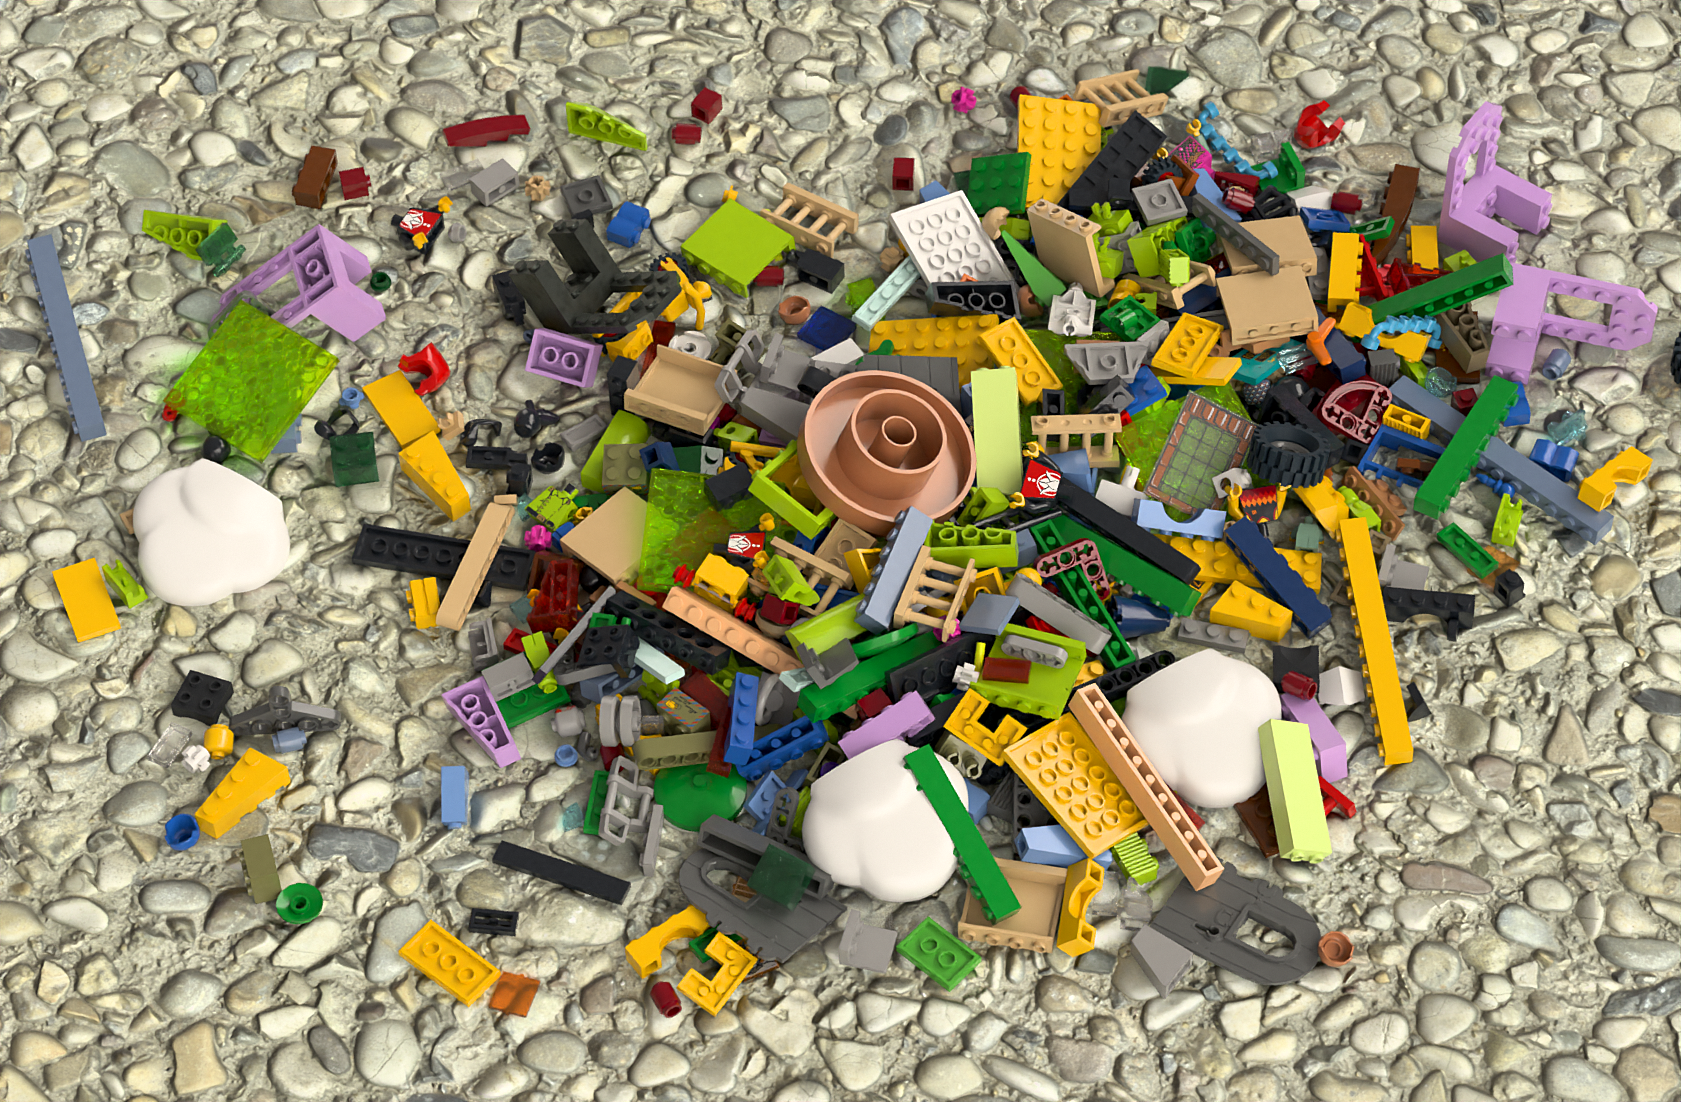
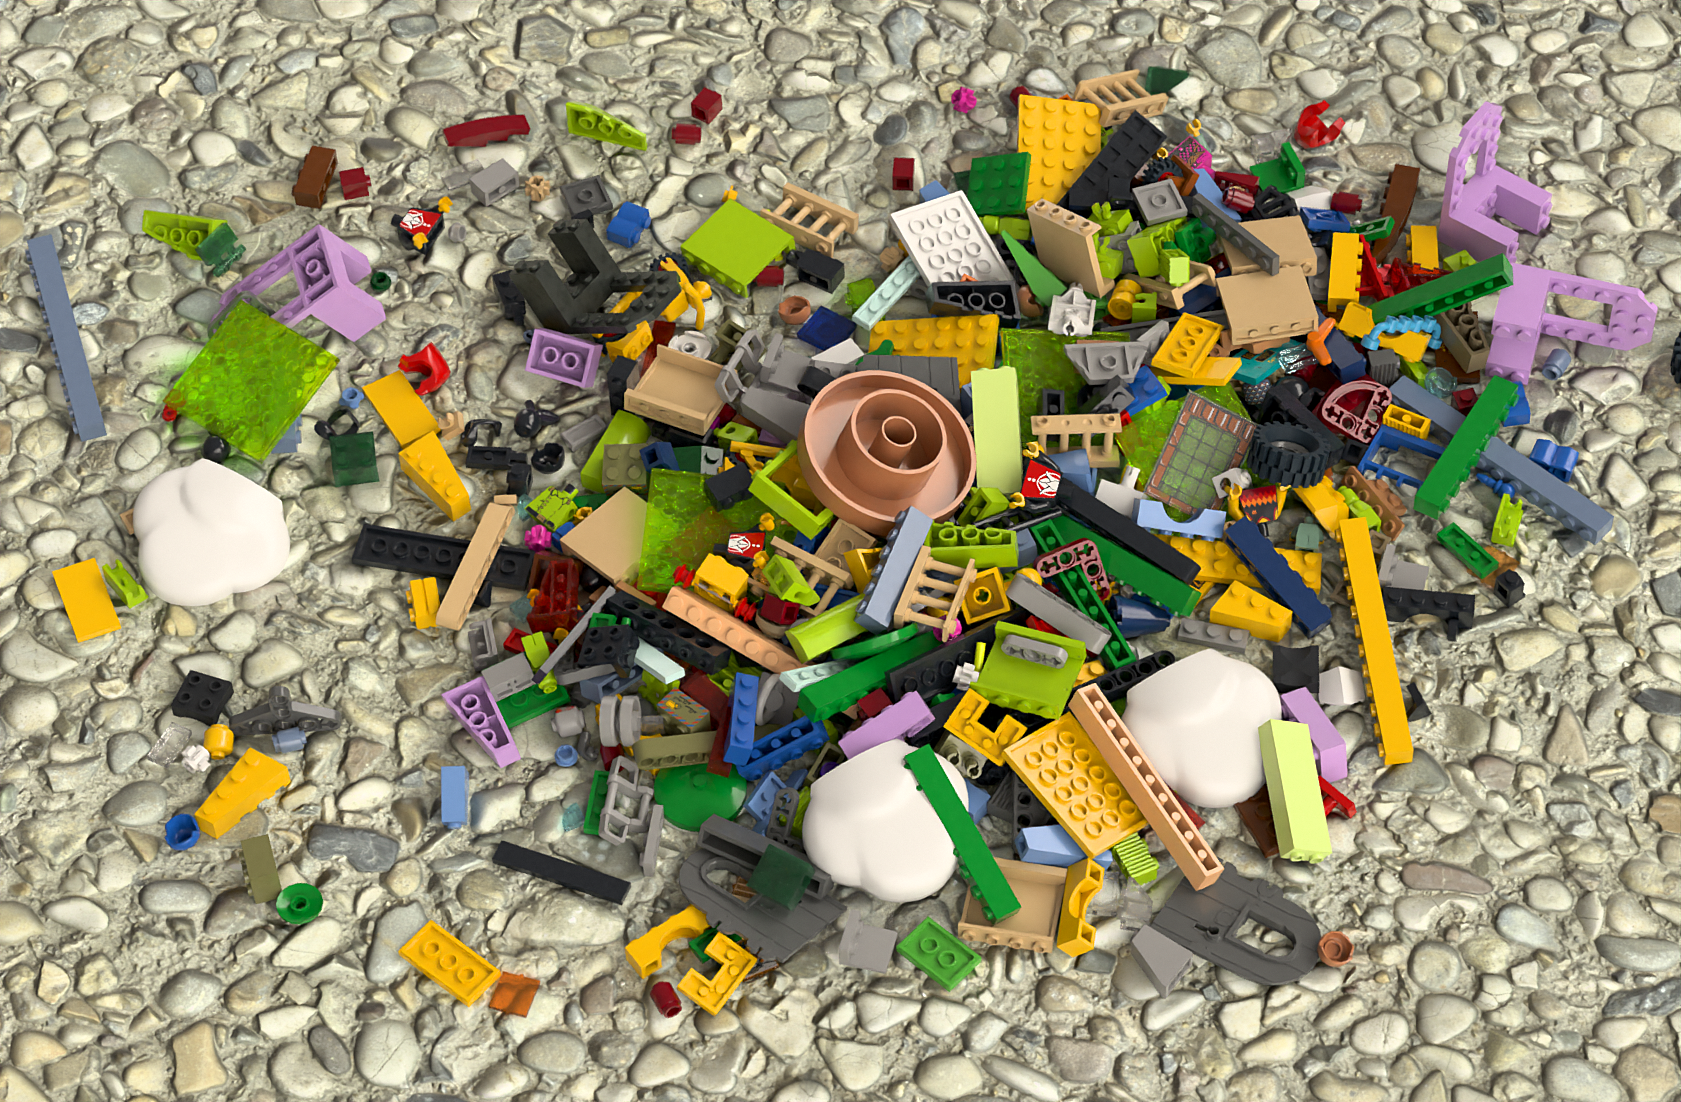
(492, 925): black tile -> none
(830, 664): dark grey bracket -> none
(989, 613): sand blue tile -> none
(992, 221): tan hair -> none
(1007, 670): clear red tile -> none
(1012, 347): yellow tile -> none
(1129, 319): green plate -> none
(1230, 154): dark azure bar -> none
(1299, 685): dark red brick -> none
(1409, 466): reddish brown plate -> none
(1571, 427): clear light blue hips -> none
(1627, 467): yellow arch -> none

